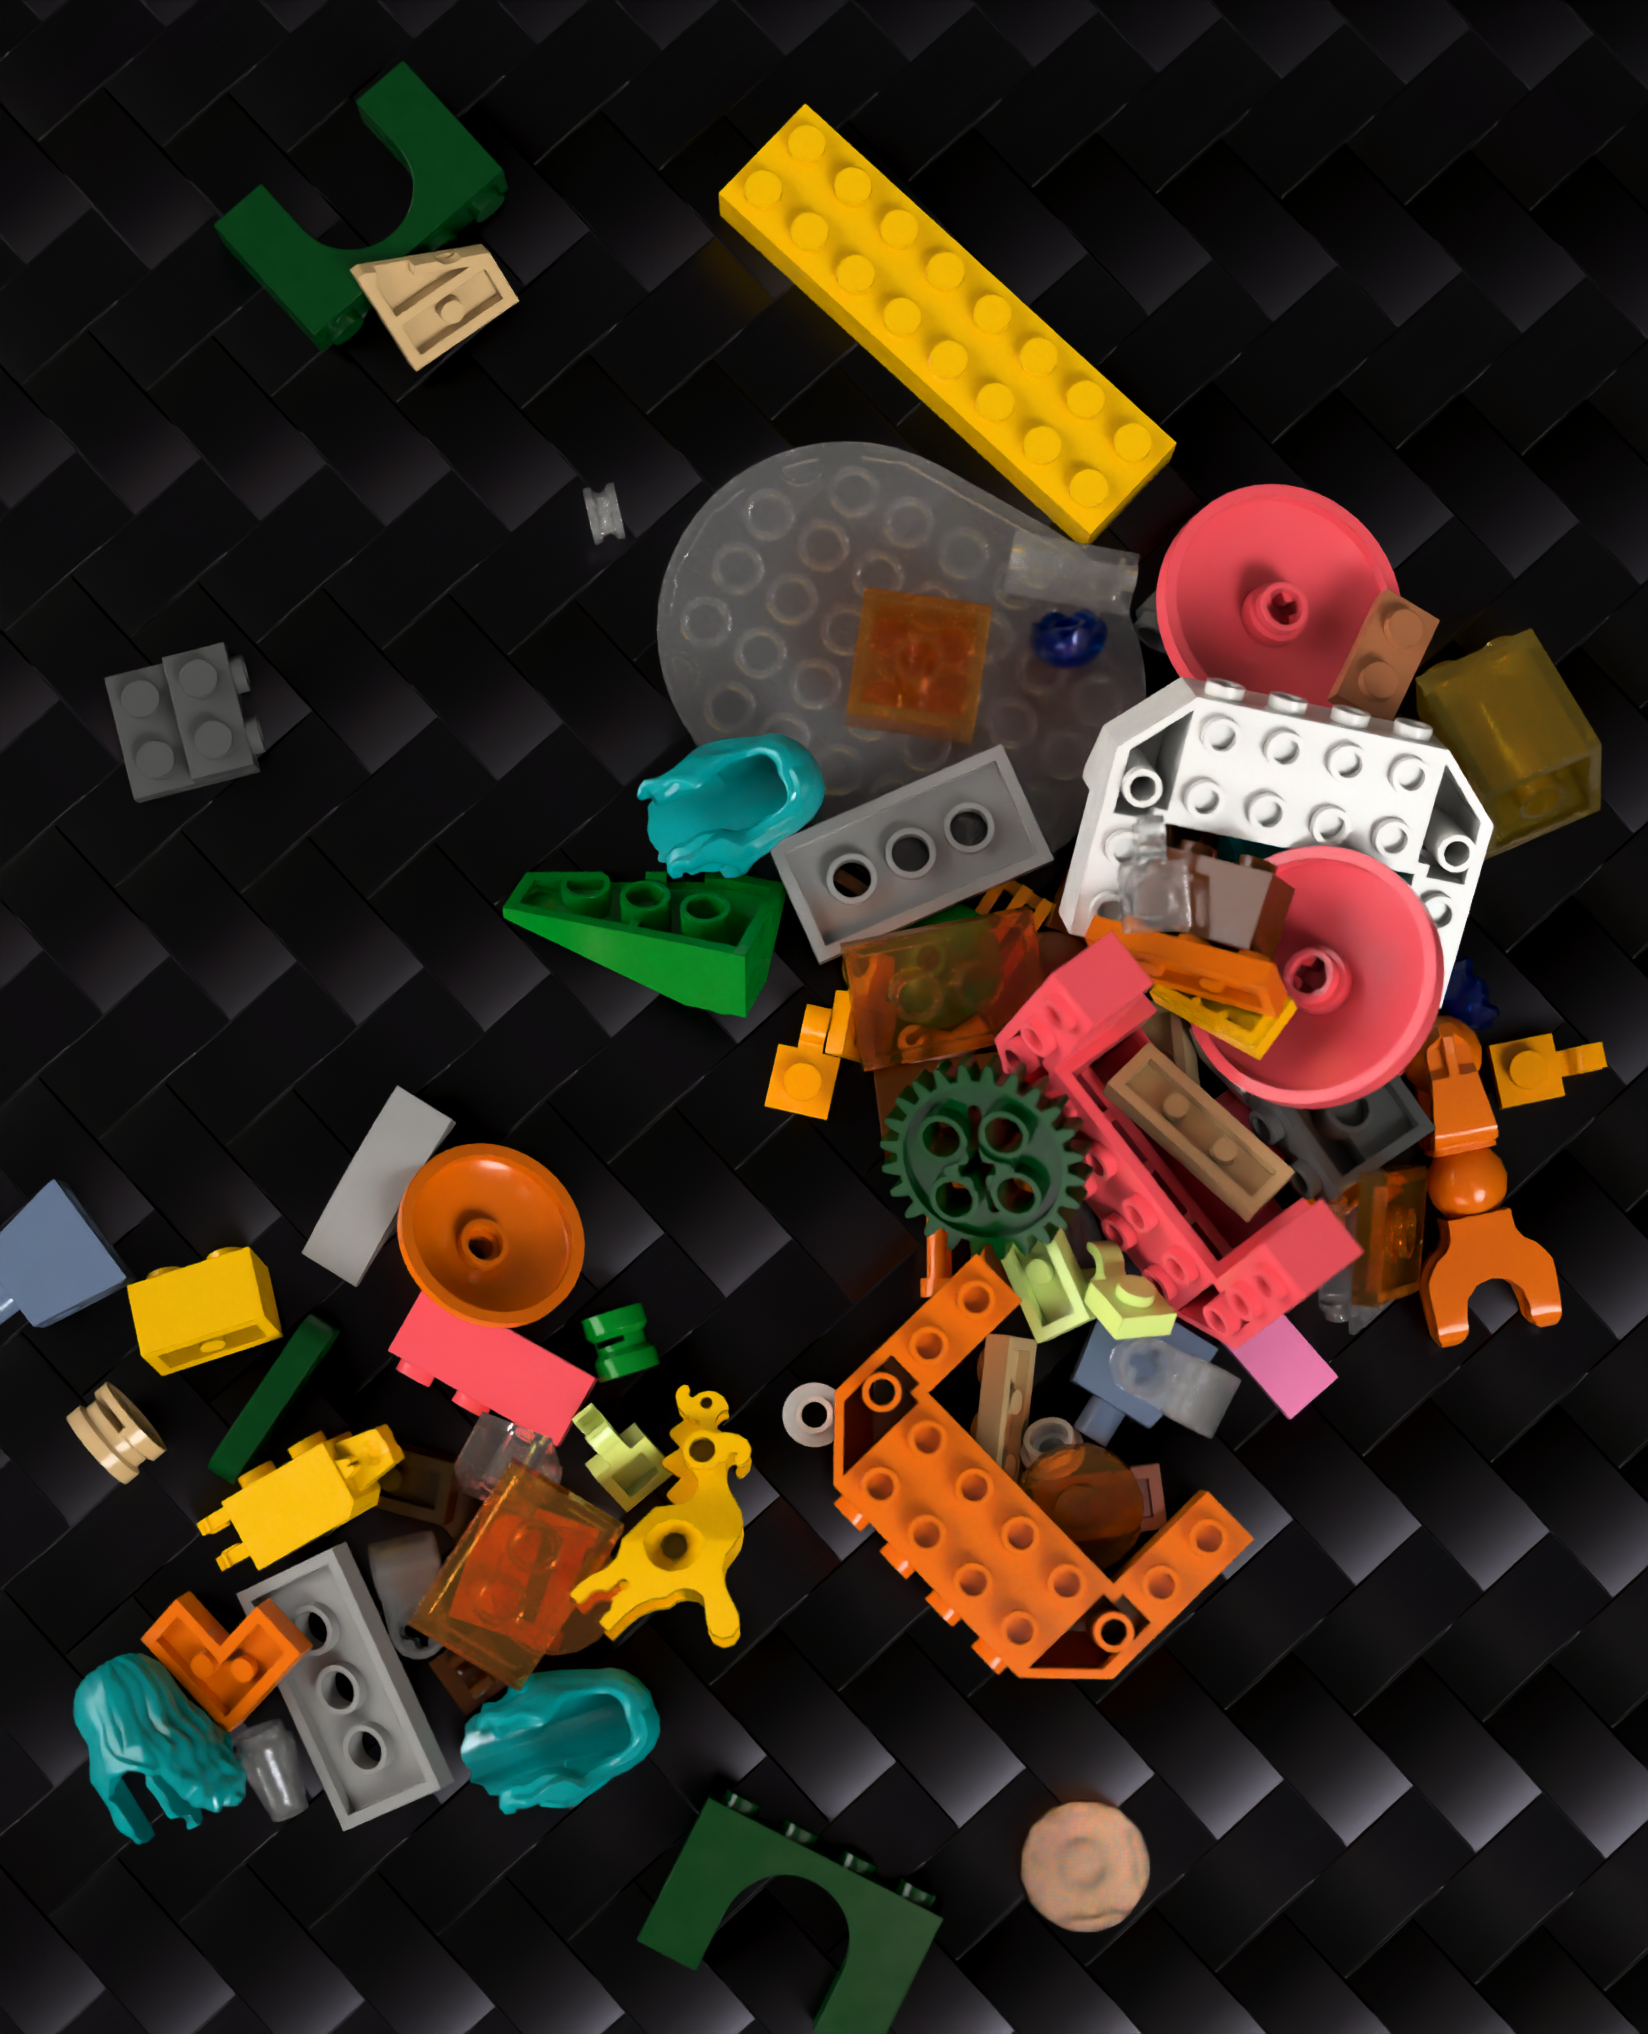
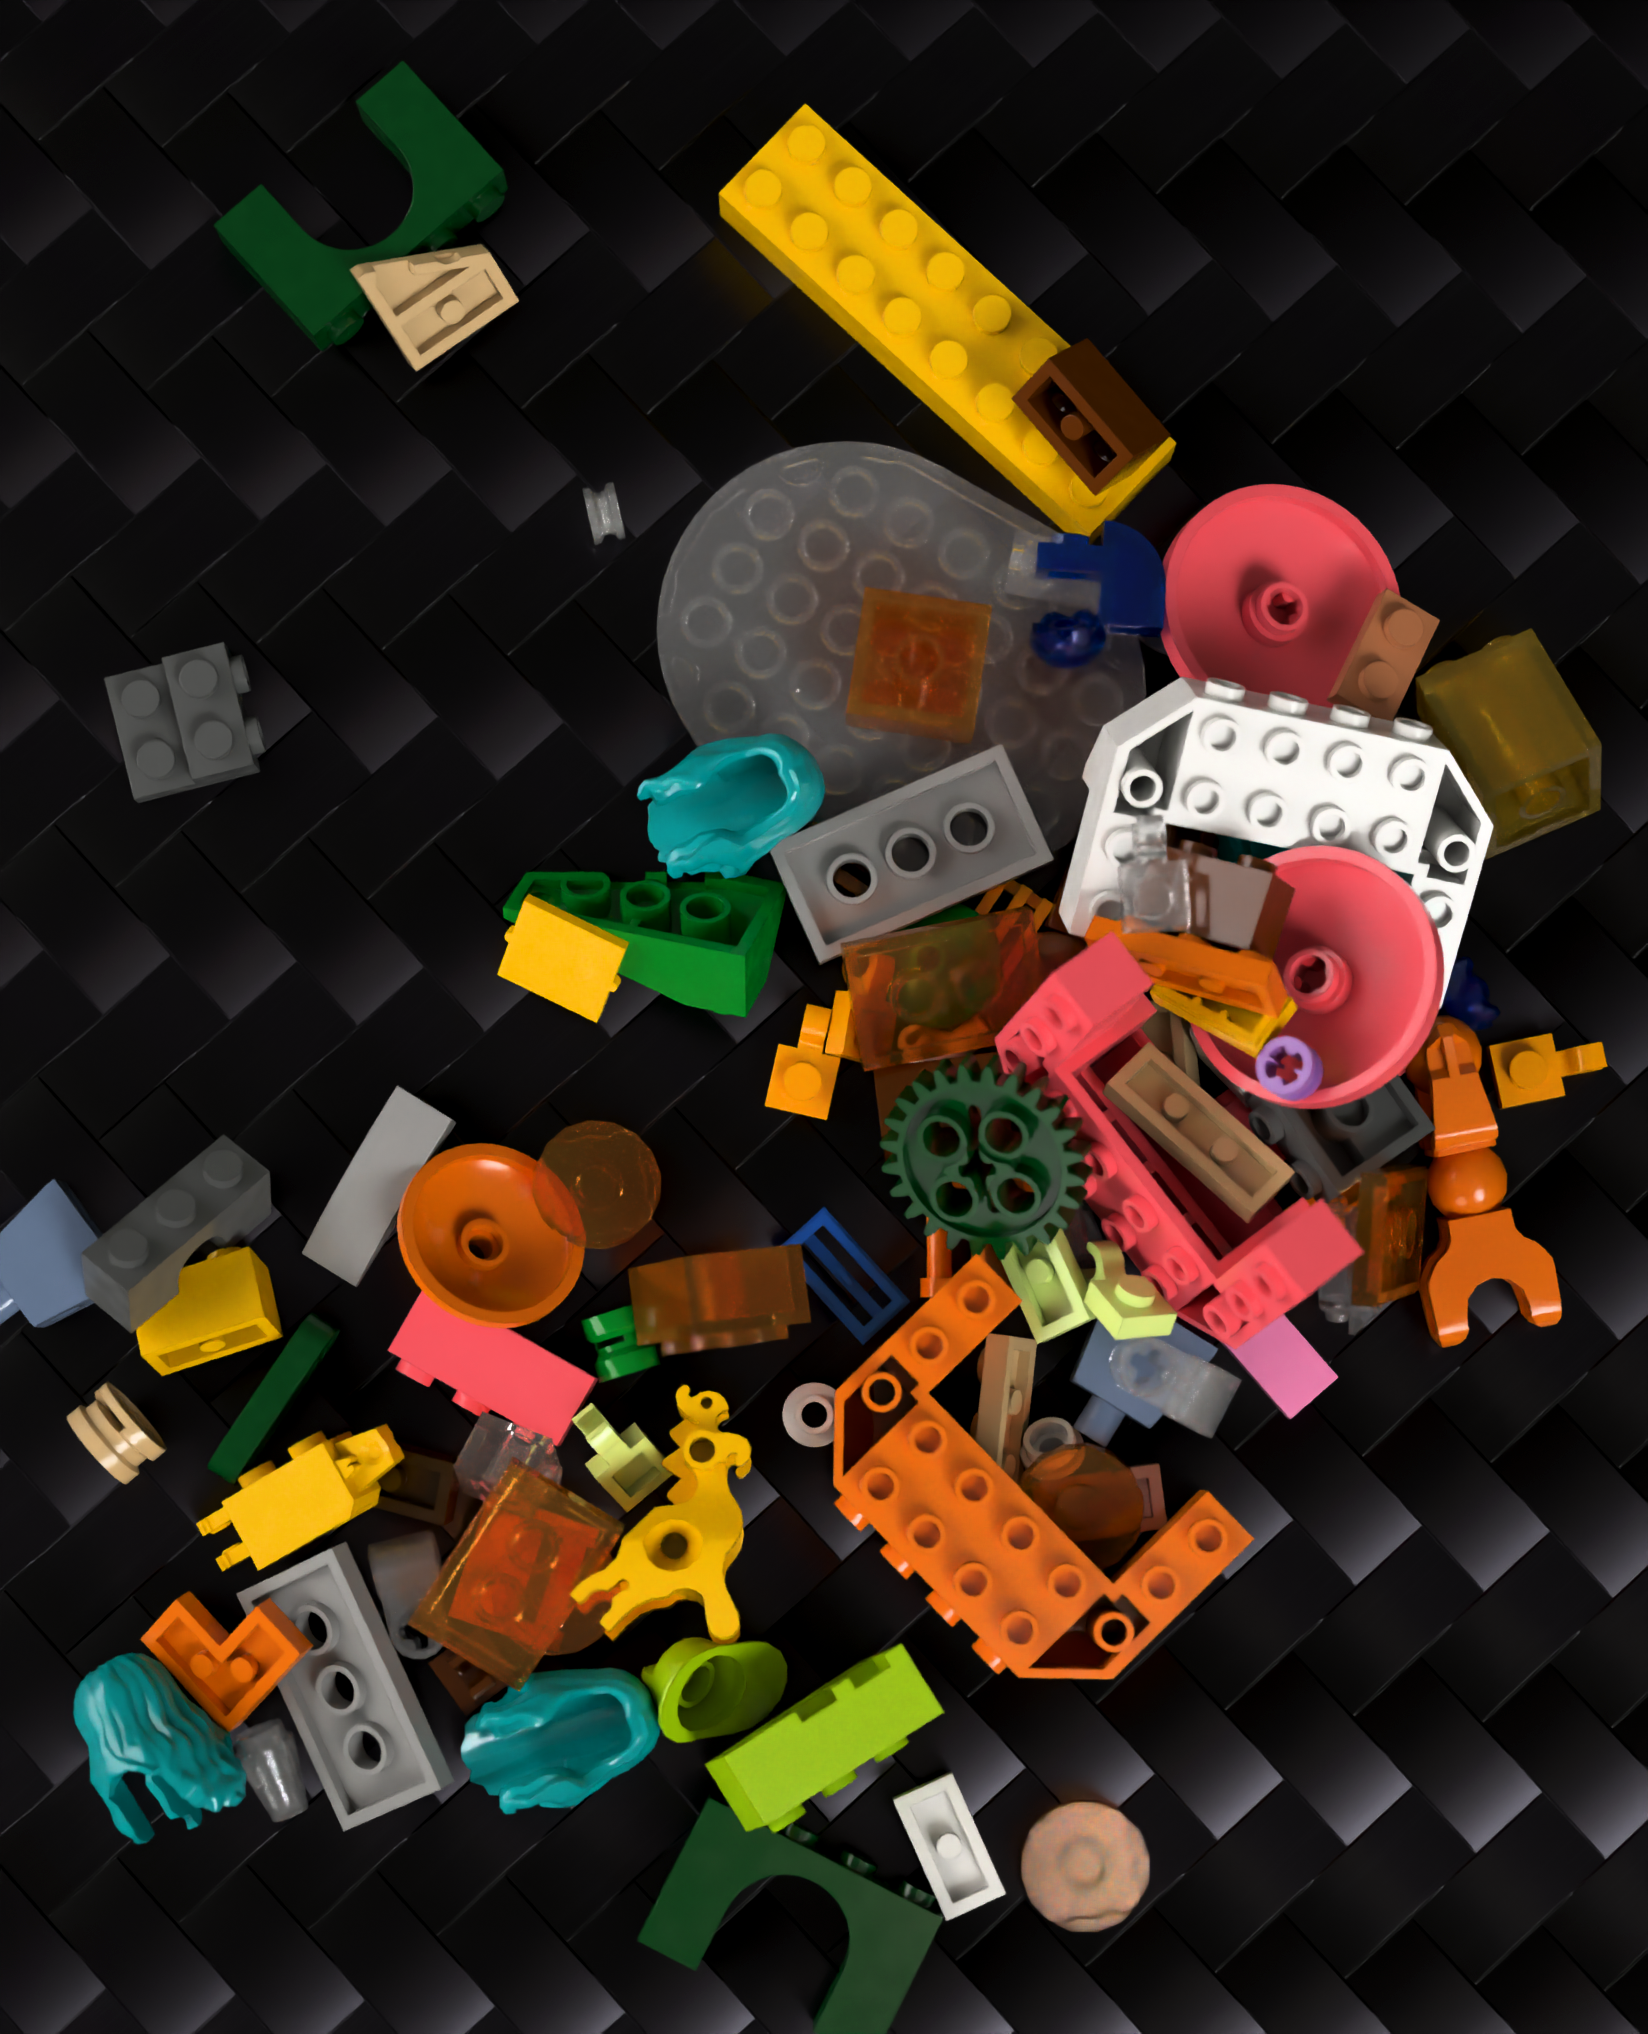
(140, 1258): none -> dark grey arch
(562, 958): none -> yellow piece
(596, 1184): none -> clear orange tile
(714, 1687): none -> lime piece
(719, 1299): none -> clear orange brick
(824, 1739): none -> lime wedge
(879, 1315): none -> blue tile
(949, 1845): none -> white plate
(1090, 416): none -> reddish brown brick
(1126, 572): none -> clear blue brick
(1270, 1058): none -> medium lavender bush

